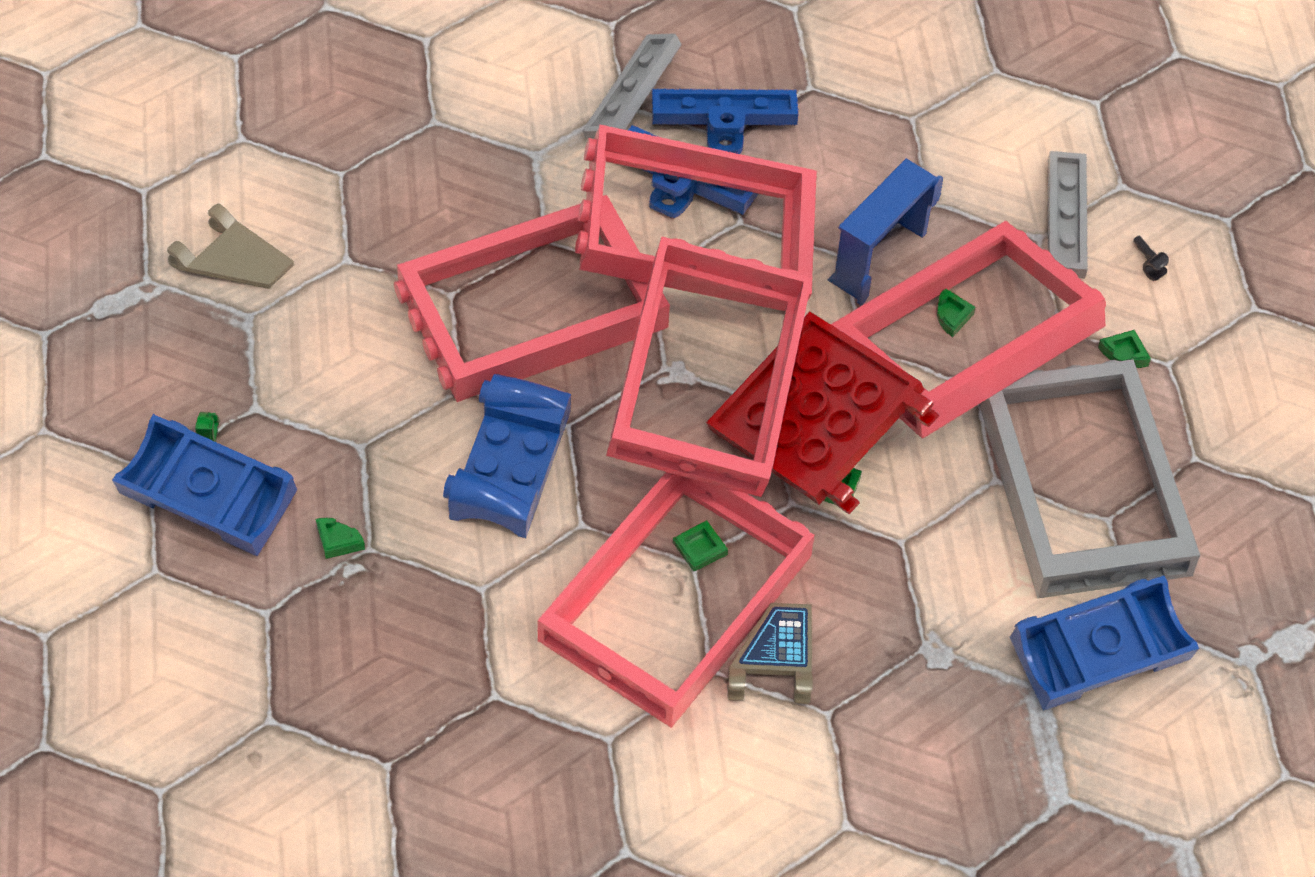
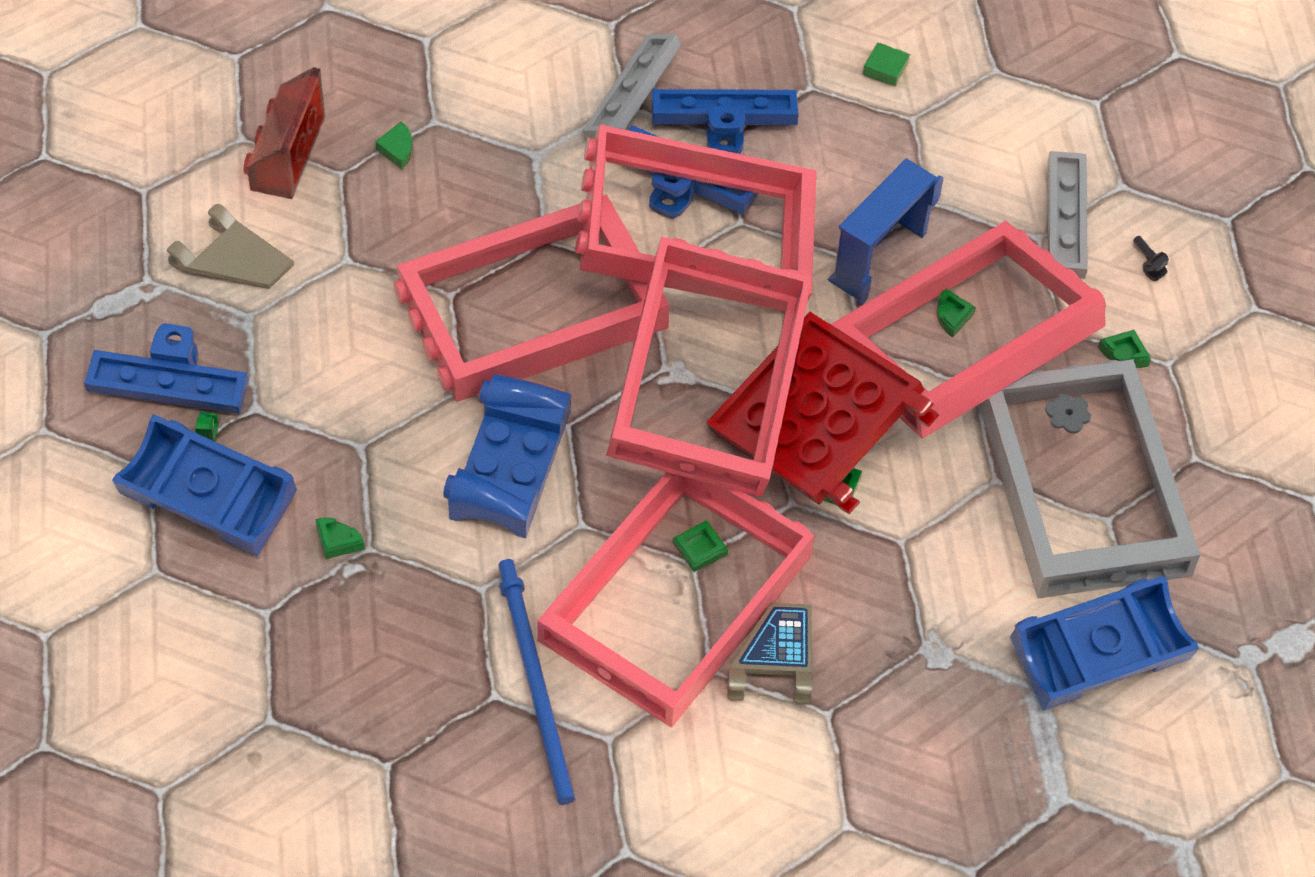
(168, 375): none -> blue plate
(287, 136): none -> clear red slope
(396, 145): none -> green tile
(512, 589): none -> blue bar
(886, 64): none -> green tile
(1068, 413): none -> dark grey plant

